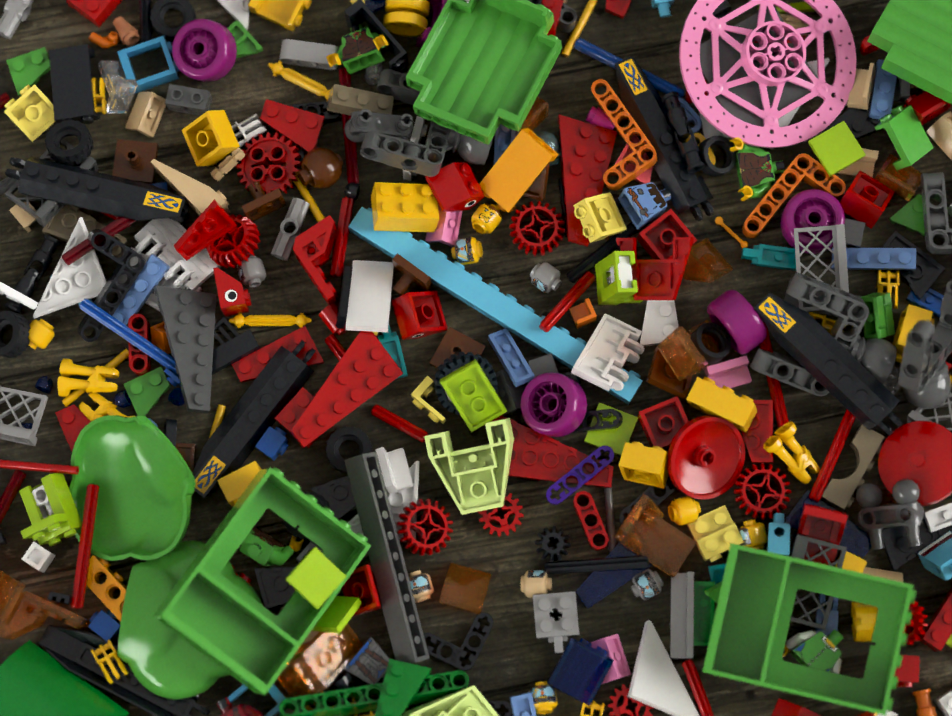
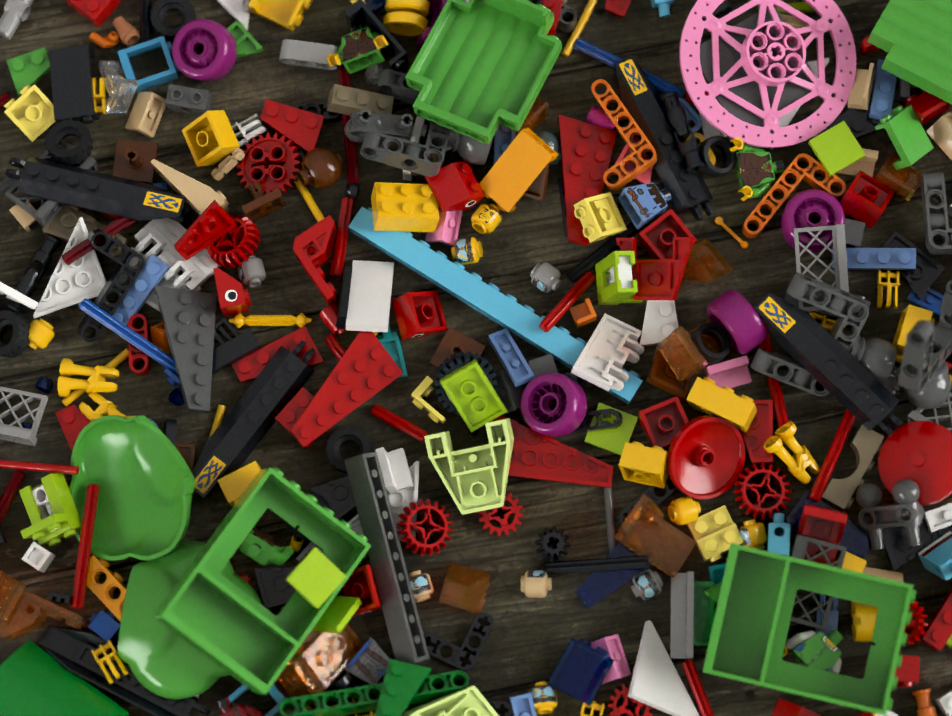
(122, 399): hinge -> none
(147, 390): bright green wing -> none
(273, 443): blue brick -> none
(295, 217): light grey piece -> none
(299, 79): yellow wheel -> none
(411, 274): reddish brown tile -> none
(545, 226): red gear -> none
(545, 625): light grey hinge -> none
(580, 475): dark purple beam -> none
(590, 510): red beam -> none
(771, 256): teal hinge -> none
(880, 317): bright green brick -> none
(911, 216): bright green wing -> none

